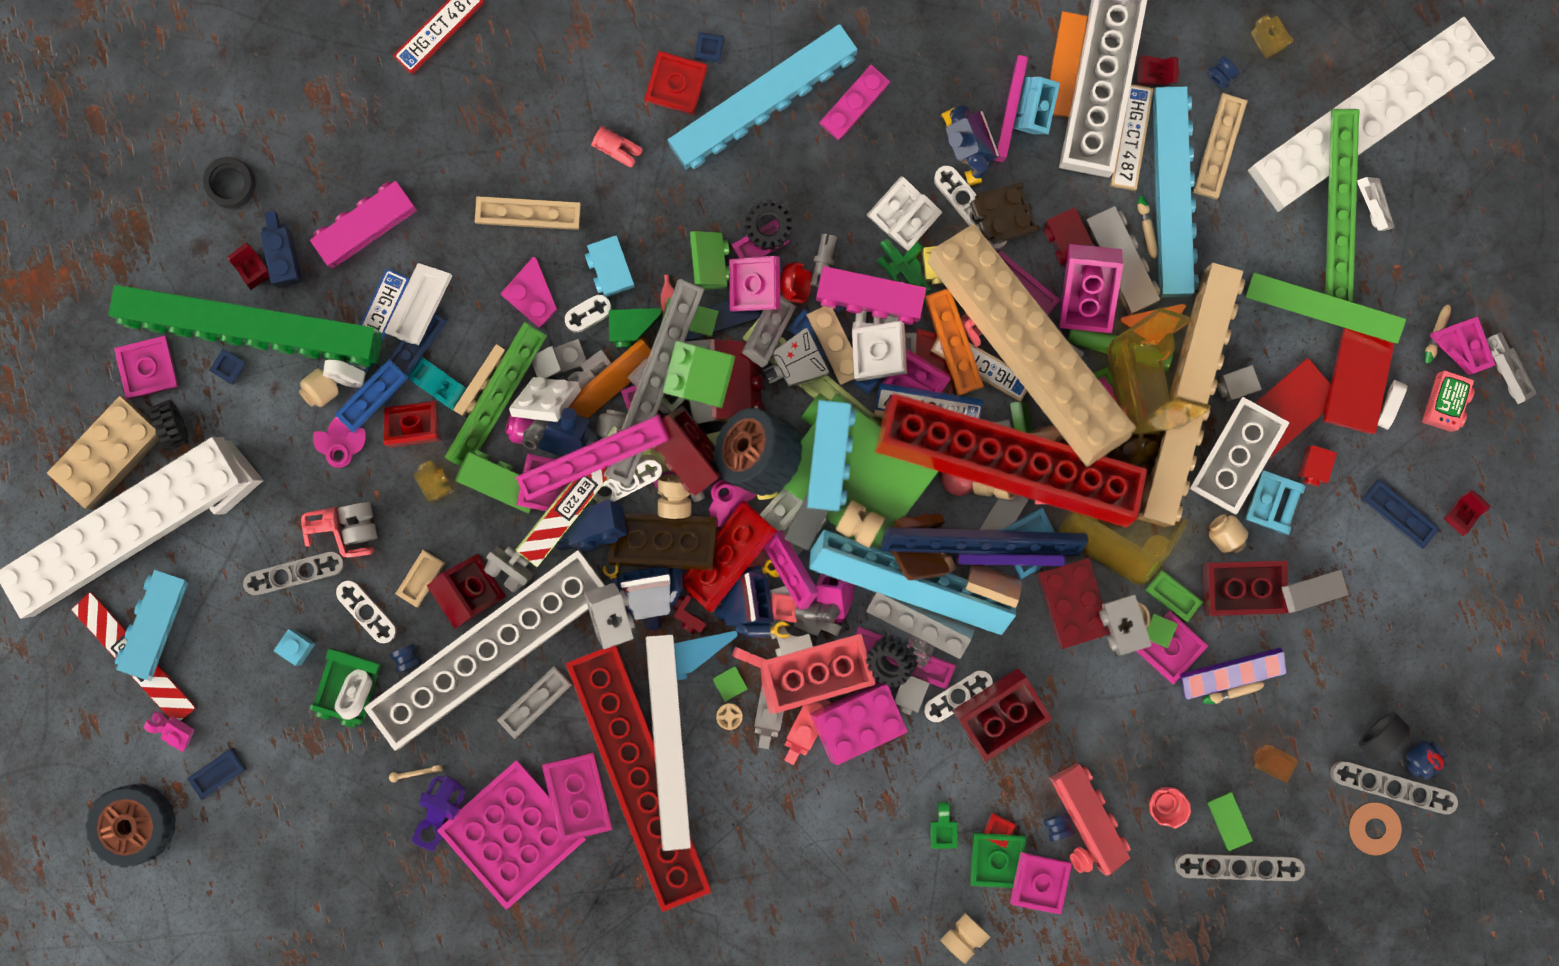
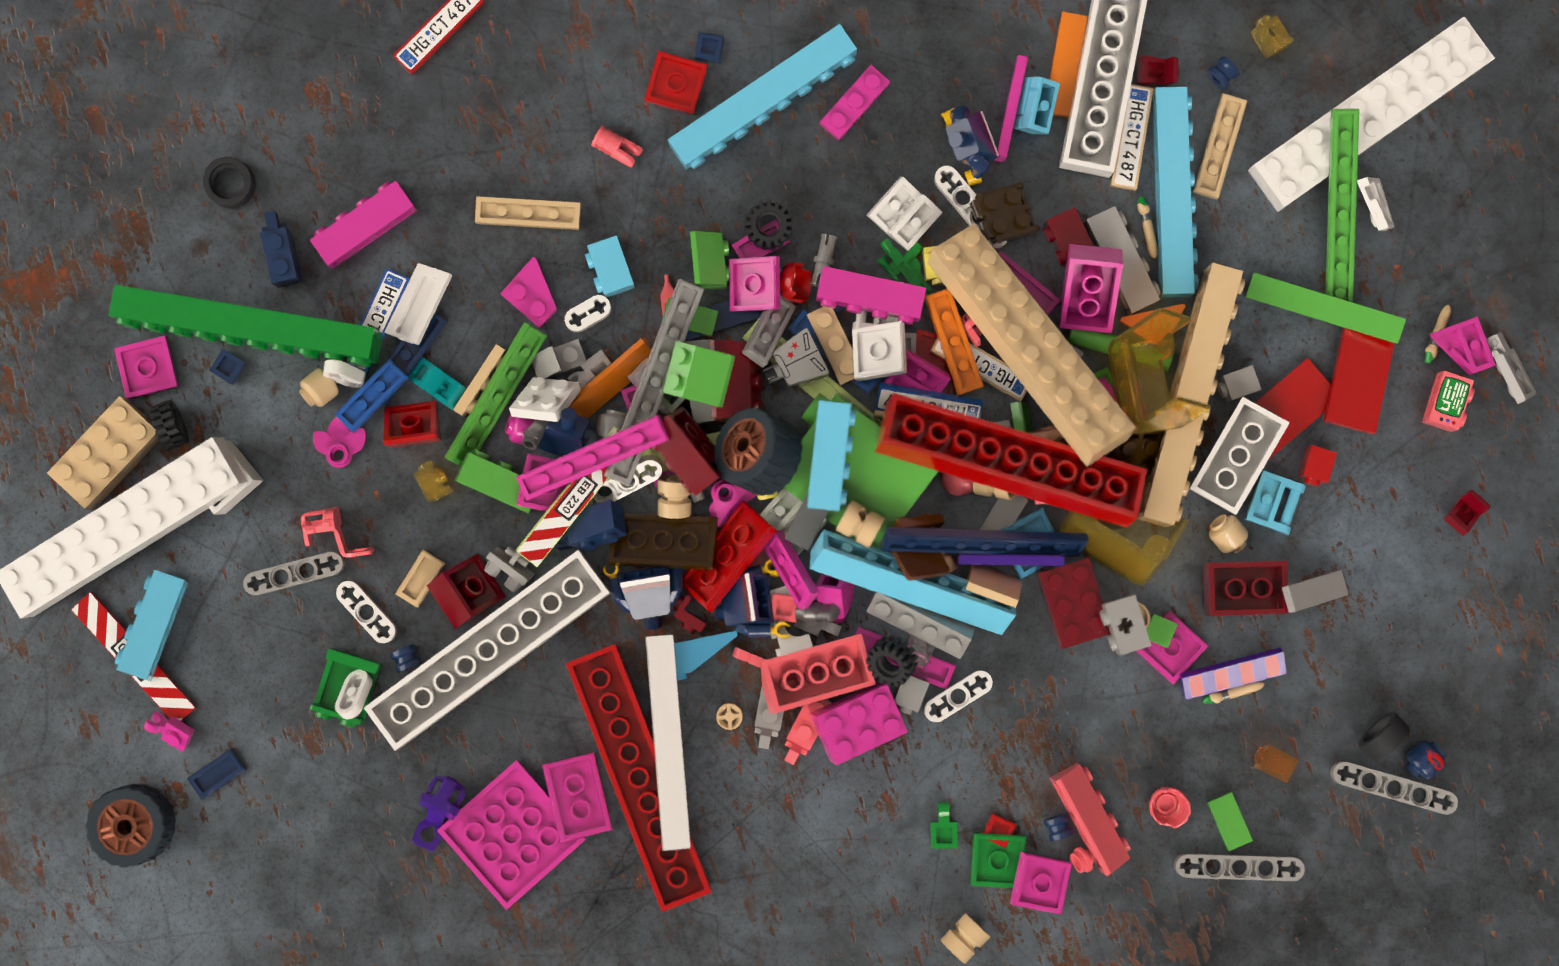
(249, 265): dark red bracket -> none
(294, 647): medium azure brick -> none
(357, 533): light grey wheel -> none
(394, 777): tan hinge -> none
(534, 702): light grey tile -> none
(614, 628): light grey brick -> none
(631, 325): green slope -> none
(730, 683): bright green tile -> none
(1002, 714): dark red brick -> none
(1173, 595): bright green tile -> none
(1375, 846): nougat piece -> none
(1391, 403): white beam -> none
(1400, 513): dark blue tile -> none

